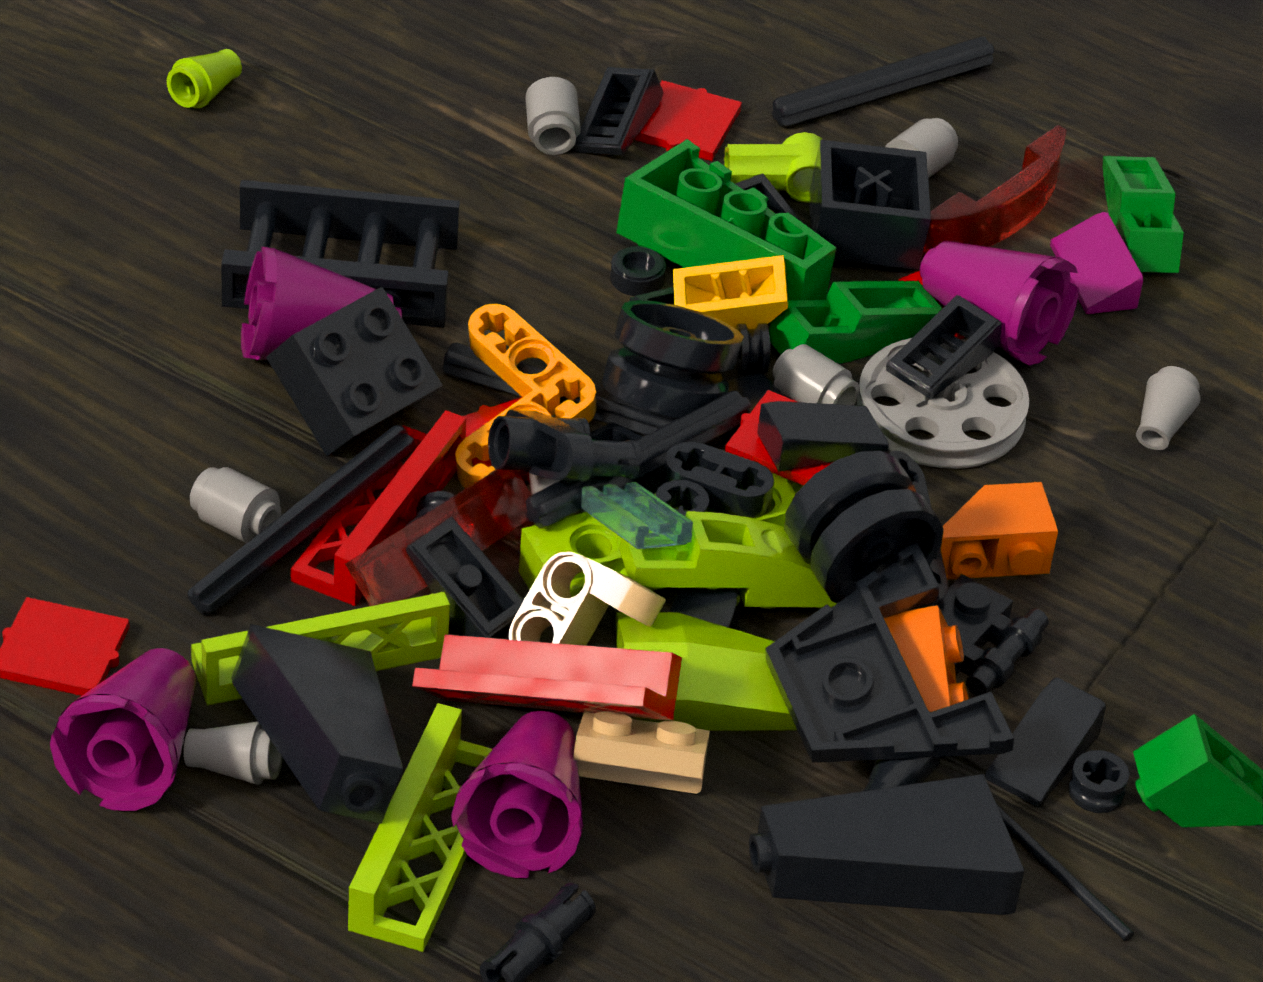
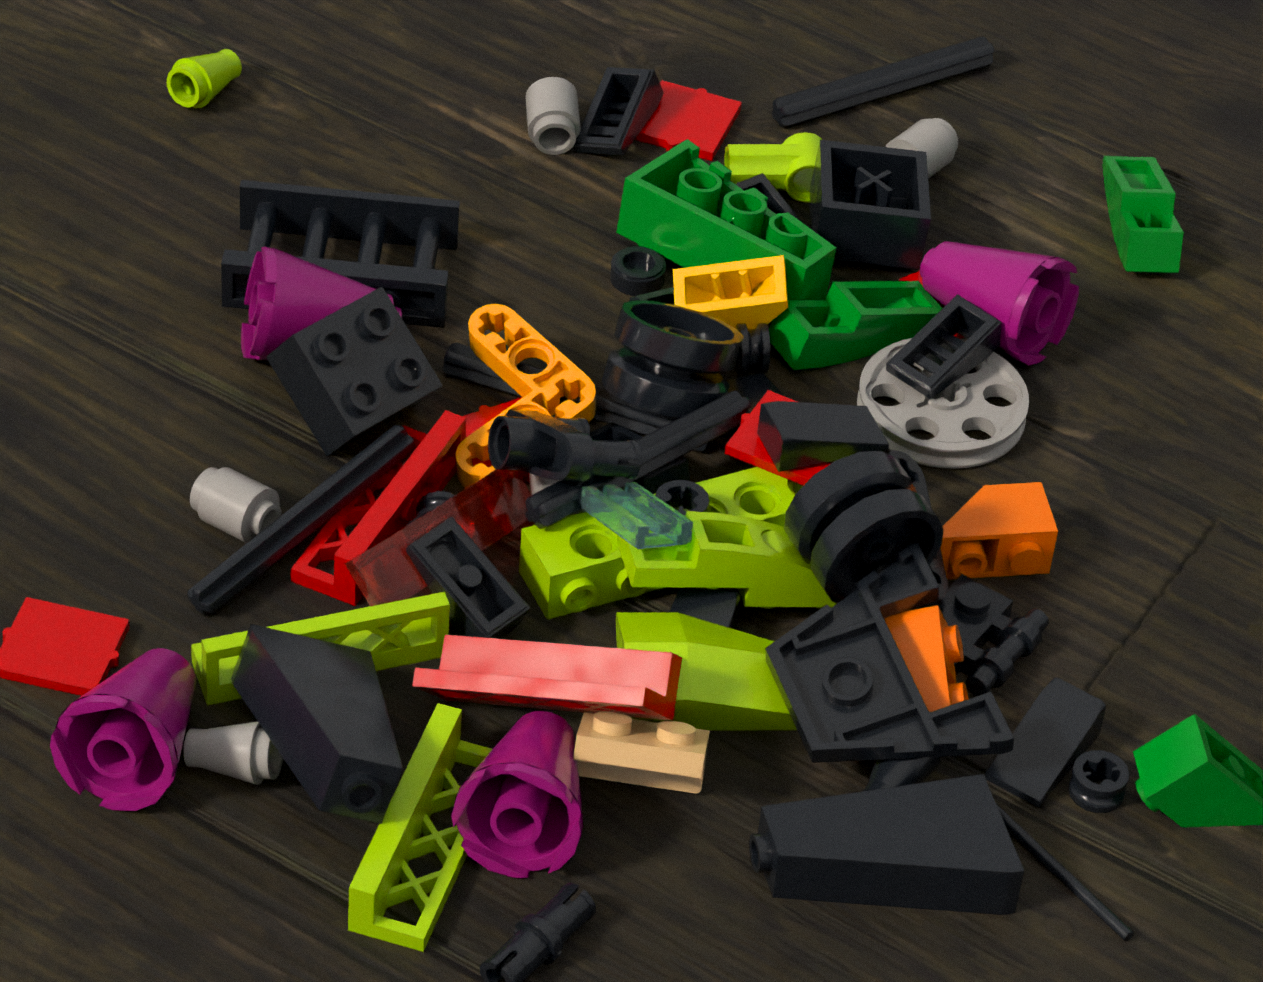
(578, 616): tan piece -> none
(722, 477): black beam -> none
(813, 378): light grey brick -> none
(1007, 206): clear red slope -> none
(1104, 265): magenta slope -> none
(1167, 404): light grey cone -> none

